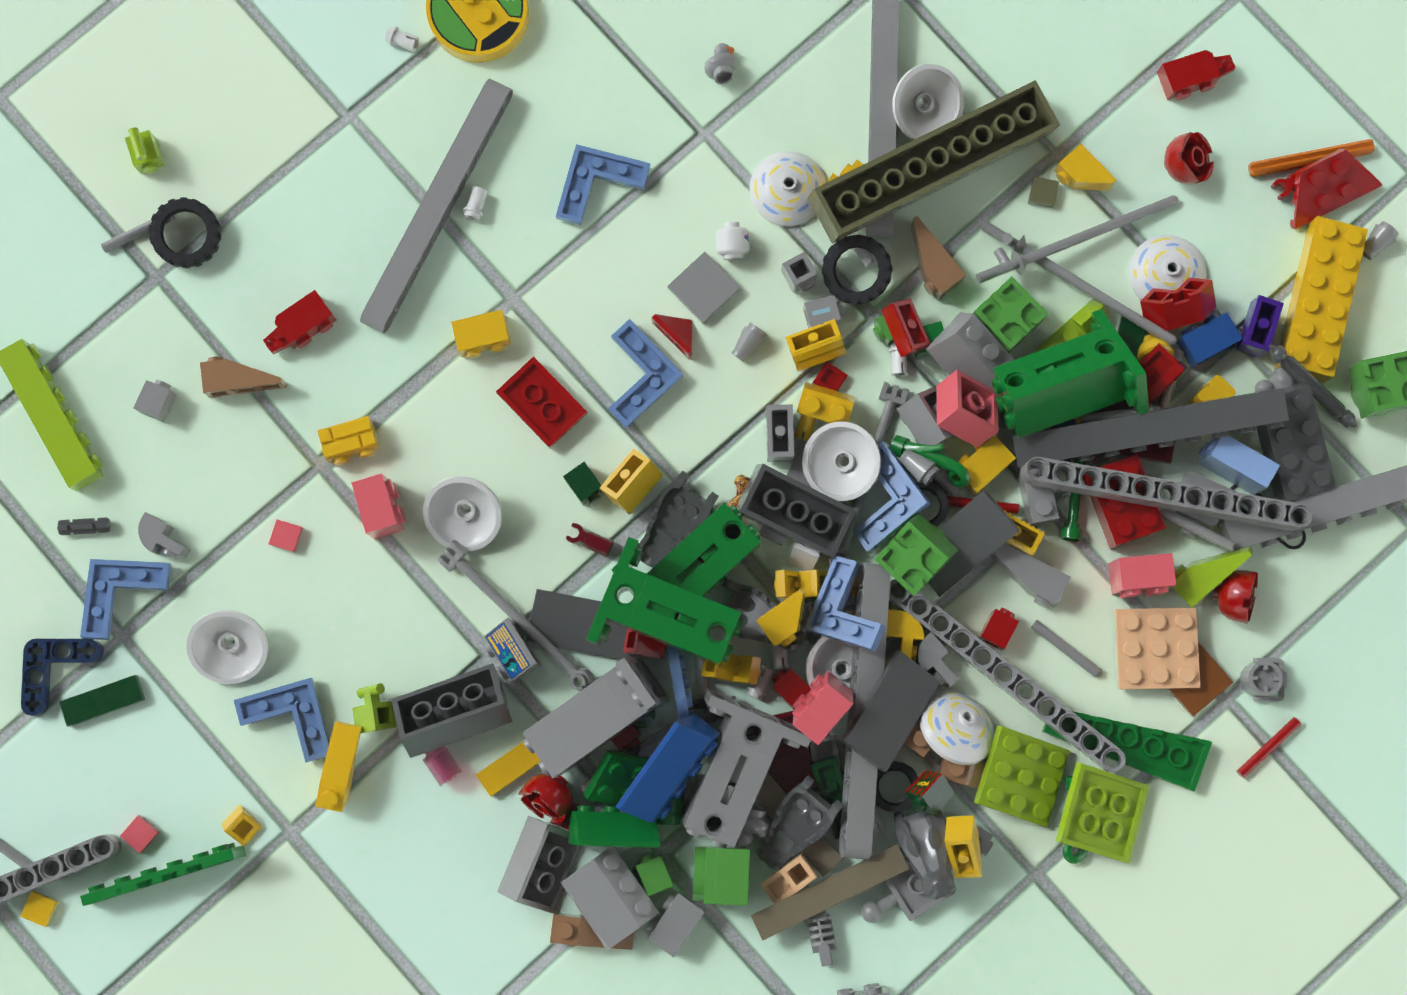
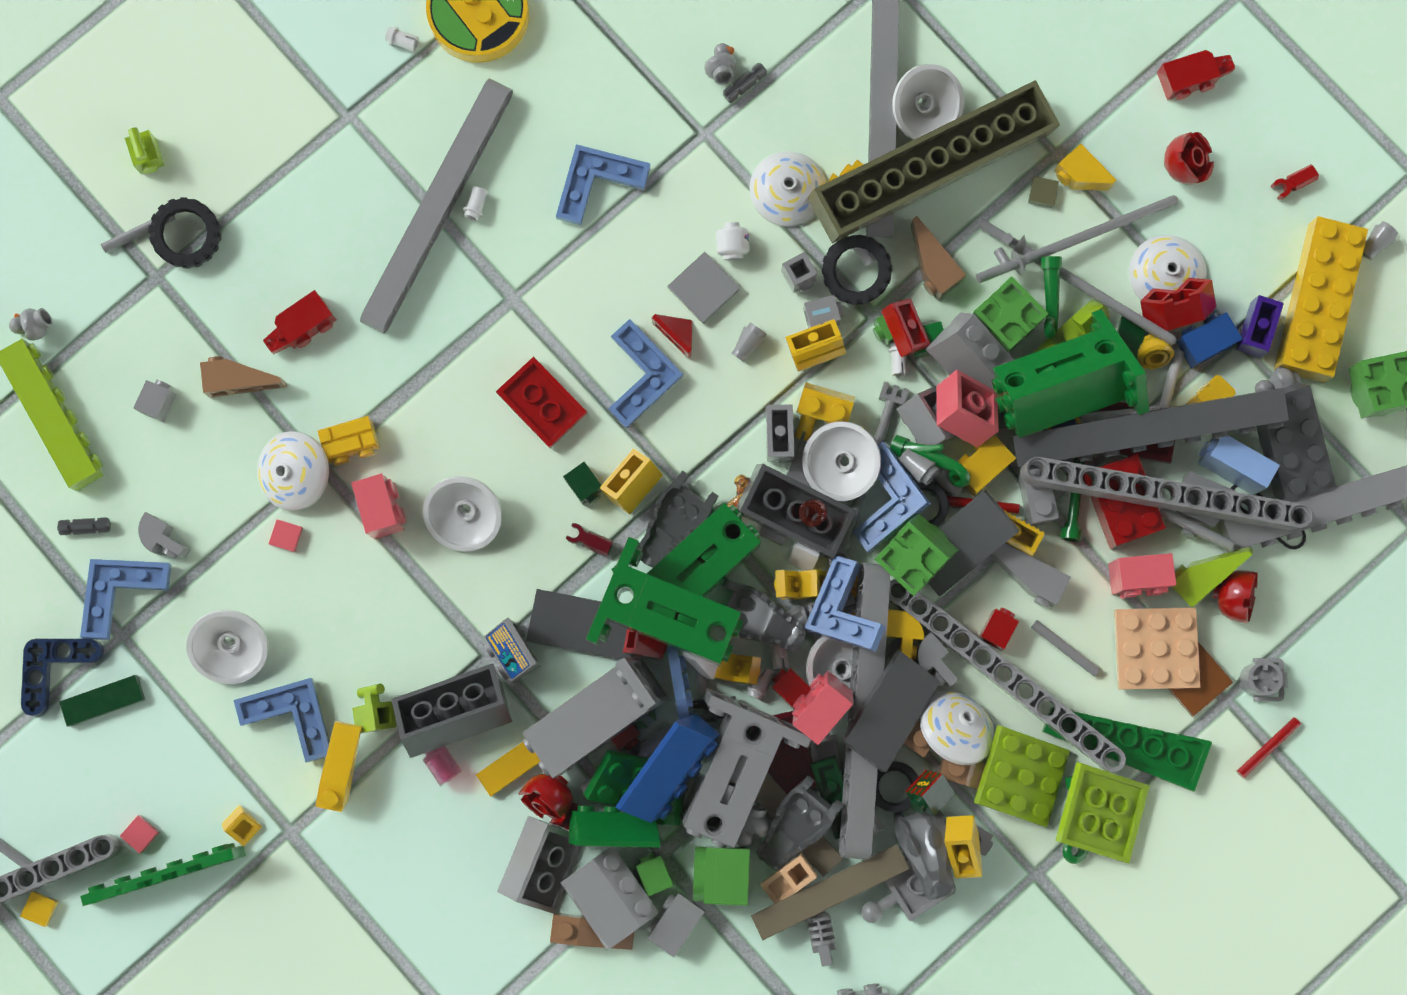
(31, 322): none -> light grey animal
(304, 473): none -> white dish
(454, 558): light grey hinge -> none
(481, 334): yellow brick -> none
(701, 666): none -> white slope
(744, 82): none -> dark grey axle
(784, 619): yellow slope -> none
(814, 506): none -> clear red piece
(830, 377): red tile -> none
(1051, 267): none -> green plant
(1160, 371): red bracket -> none
(1305, 158): orange axle -> none
(1319, 391): dark grey wheel -> none
(1329, 185): red wing -> none

